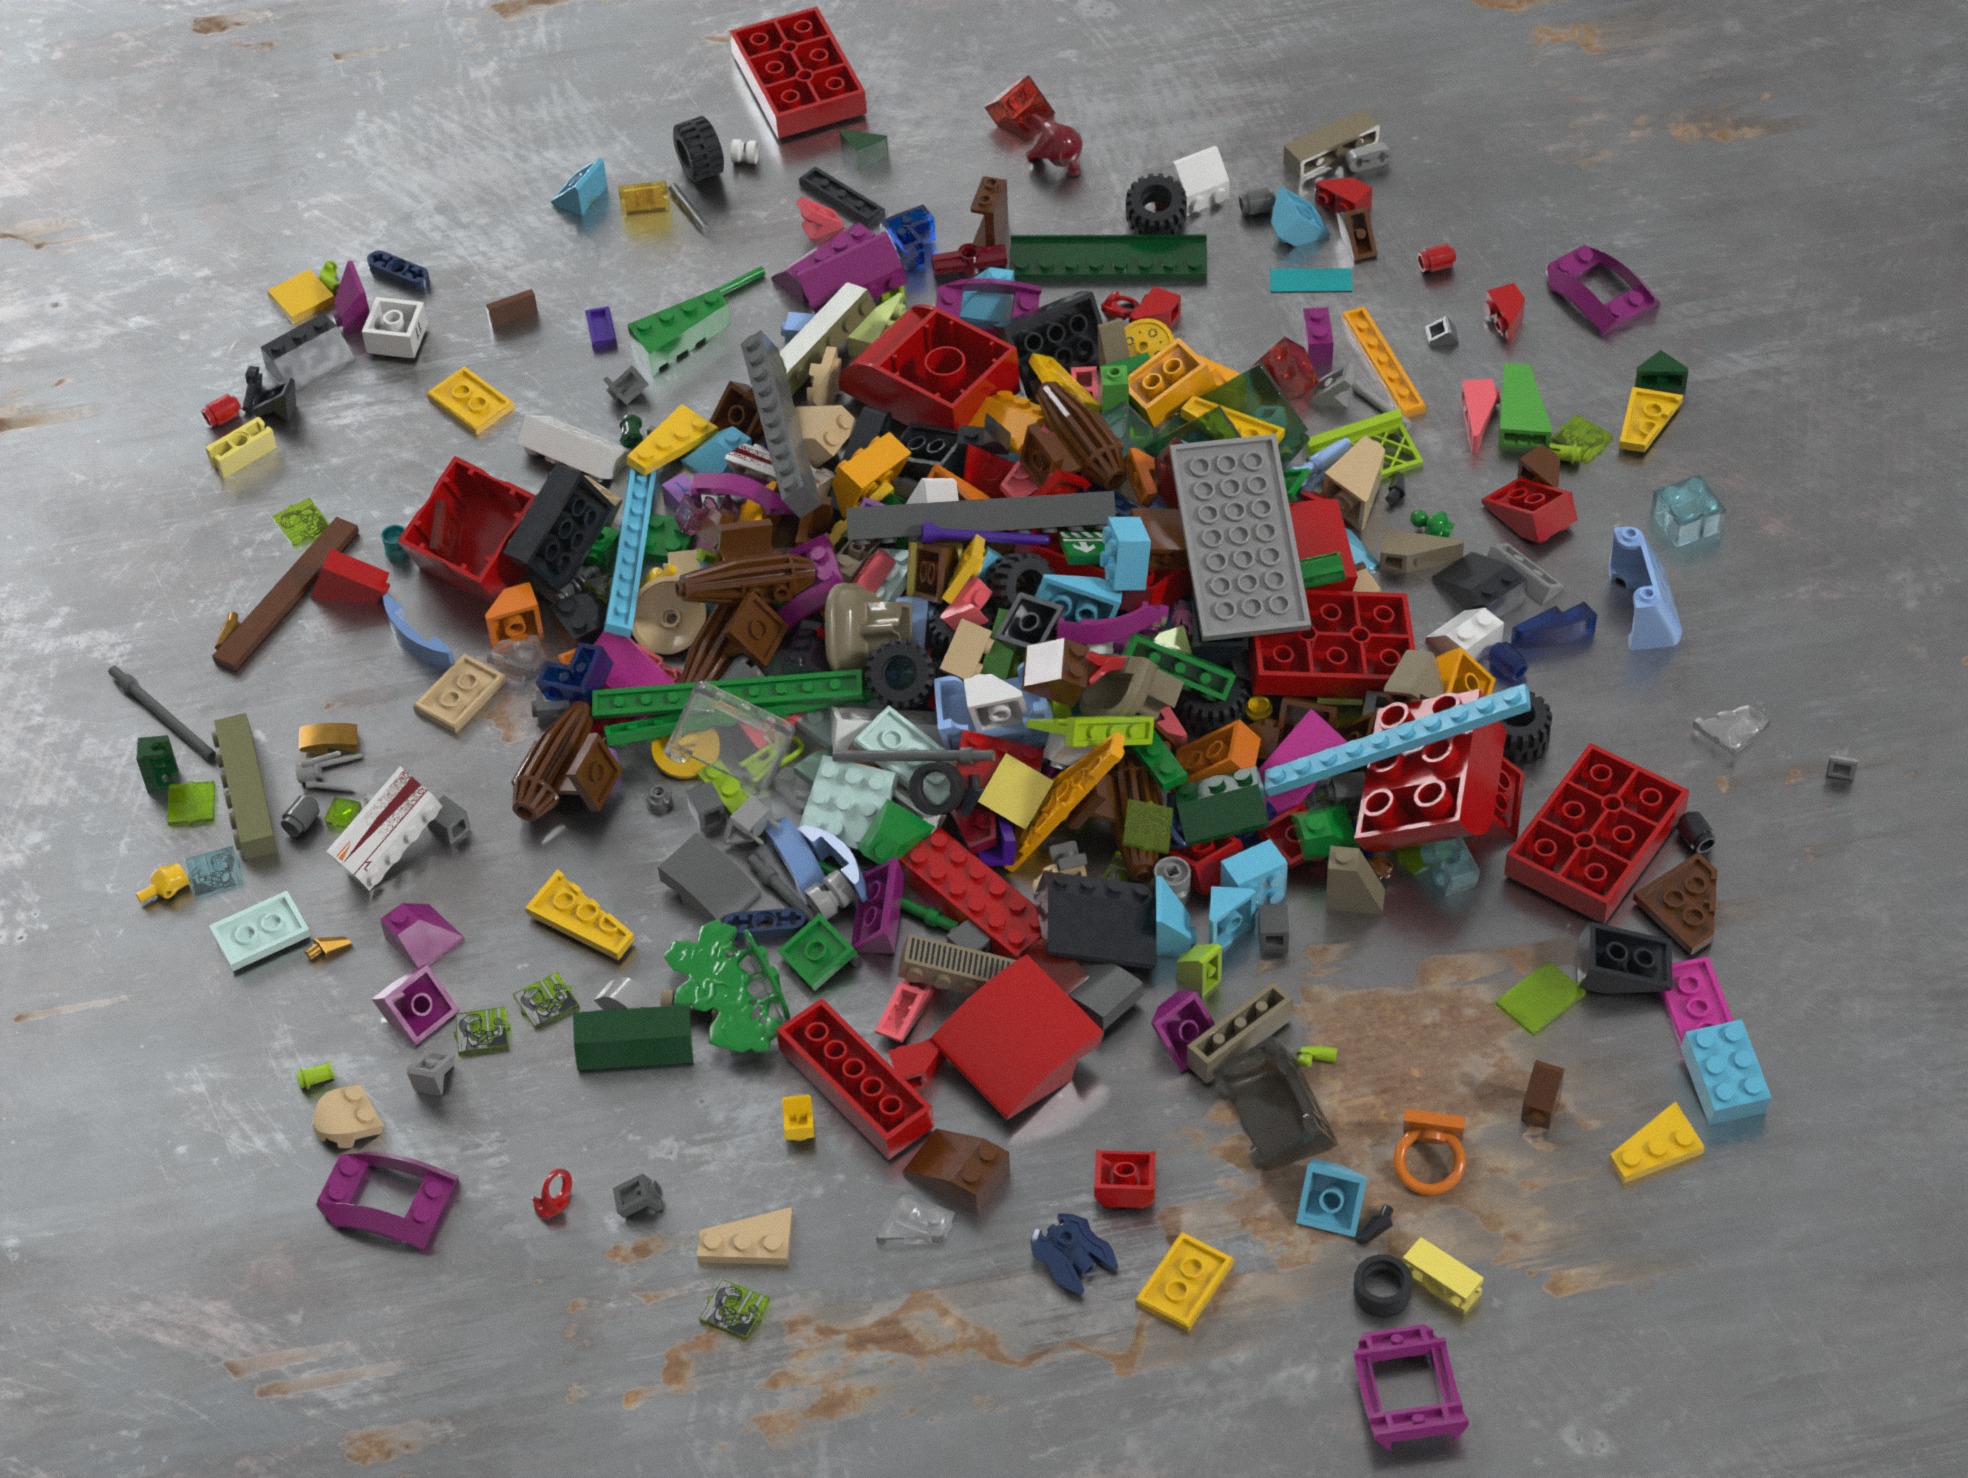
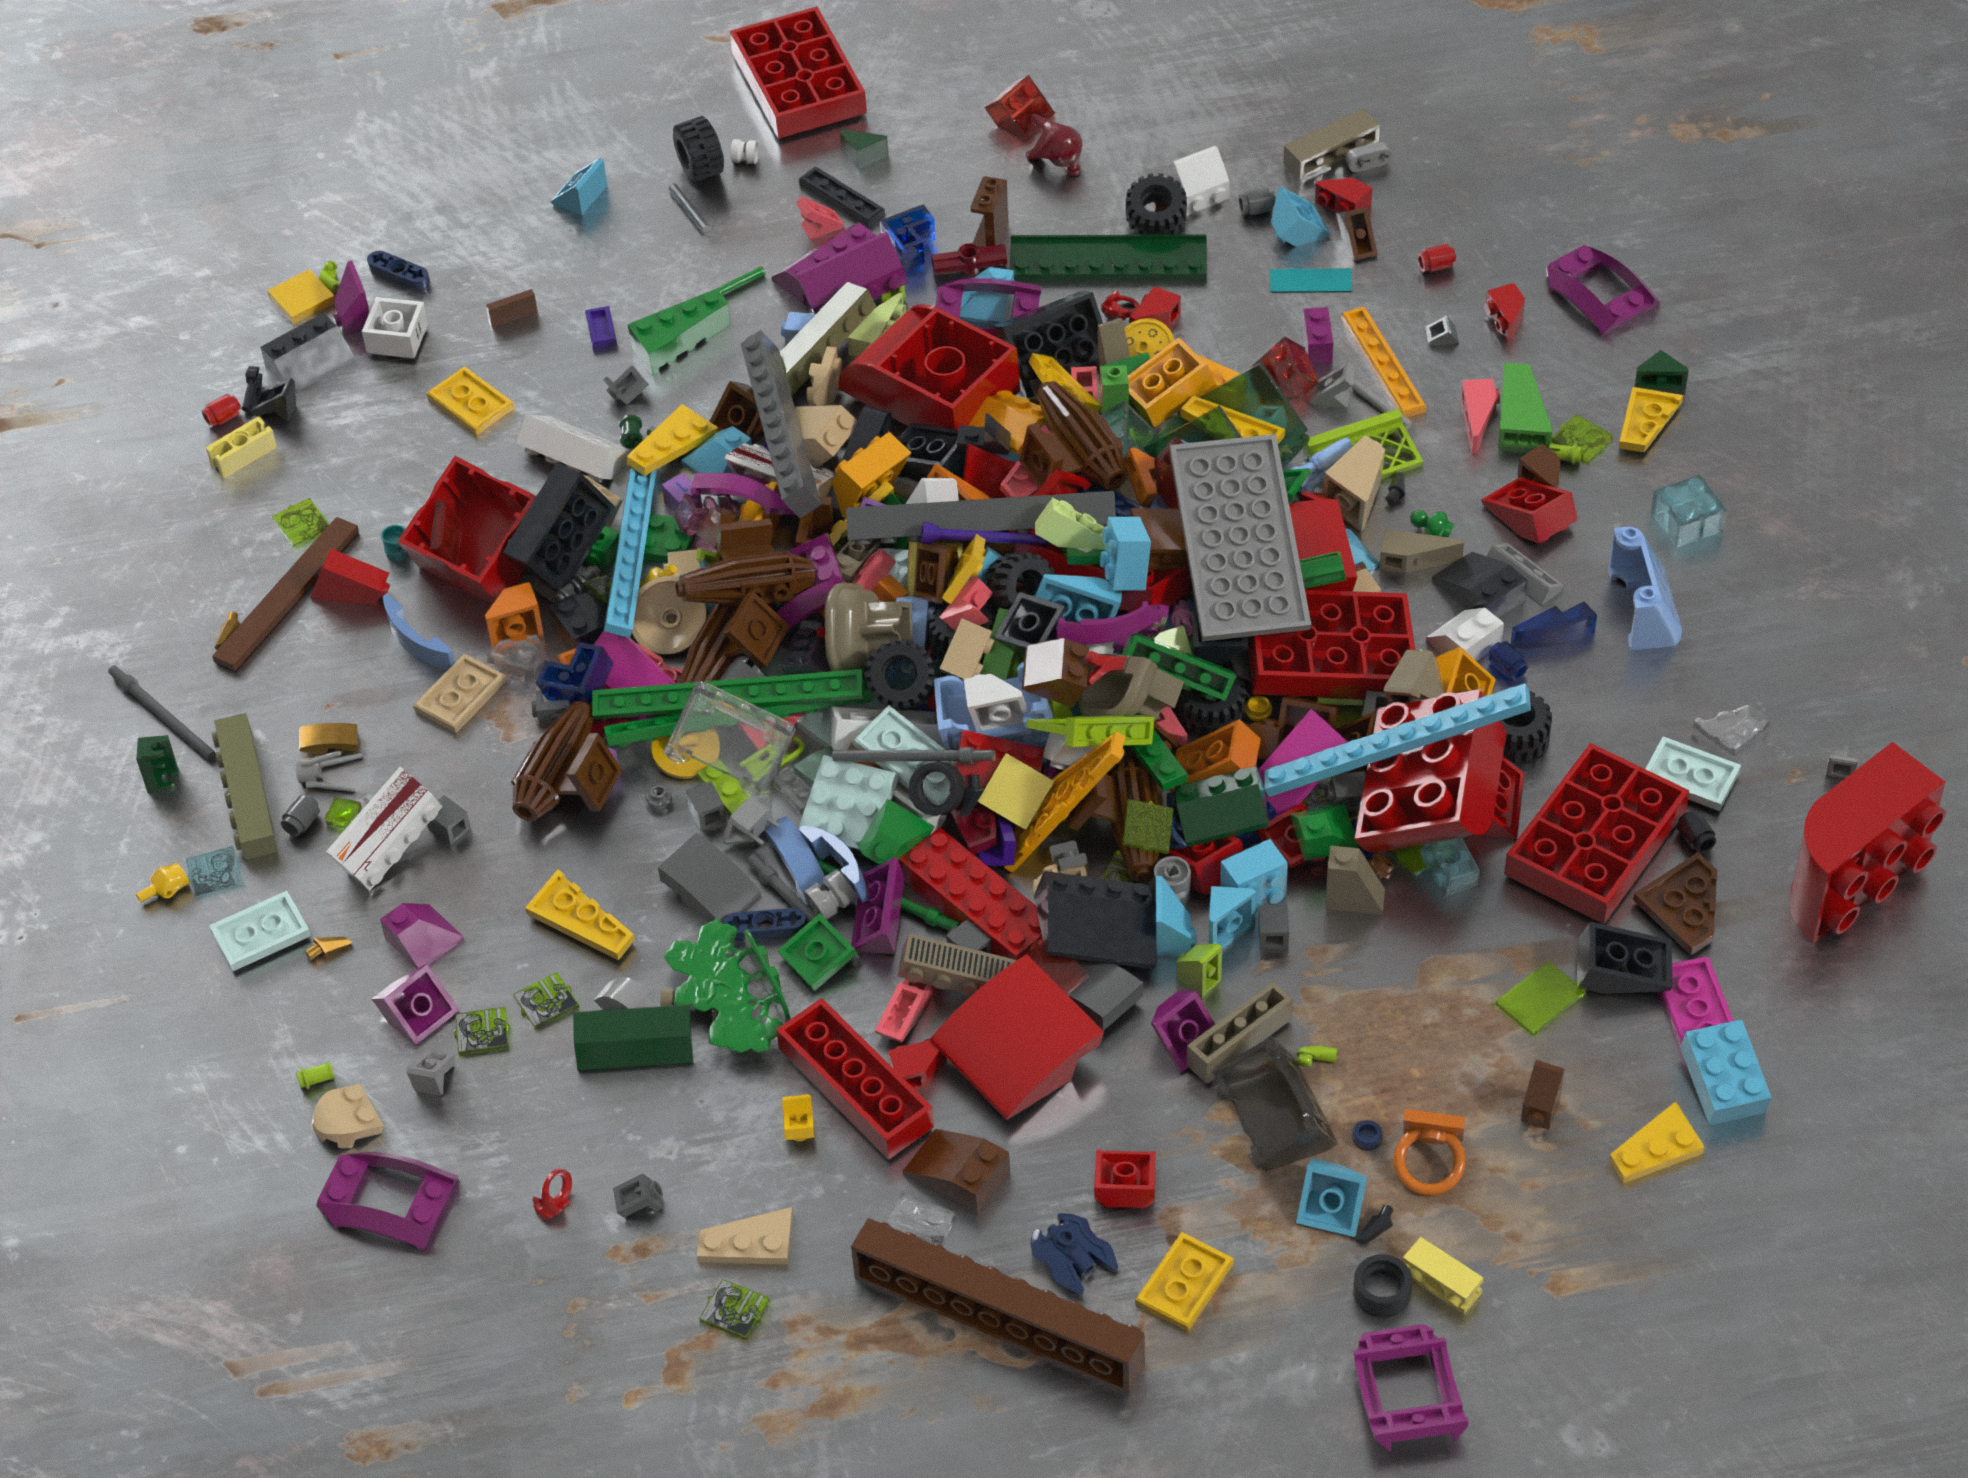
(191, 803): clear neon green piece -> none
(644, 197): clear yellow slope -> none
(889, 589): none -> orange slope
(999, 1305): none -> reddish brown brick
(1068, 528): none -> yellowish green slope
(1367, 1135): none -> dark blue tile
(1700, 772): none -> light aqua plate
(1863, 839): none -> red brick

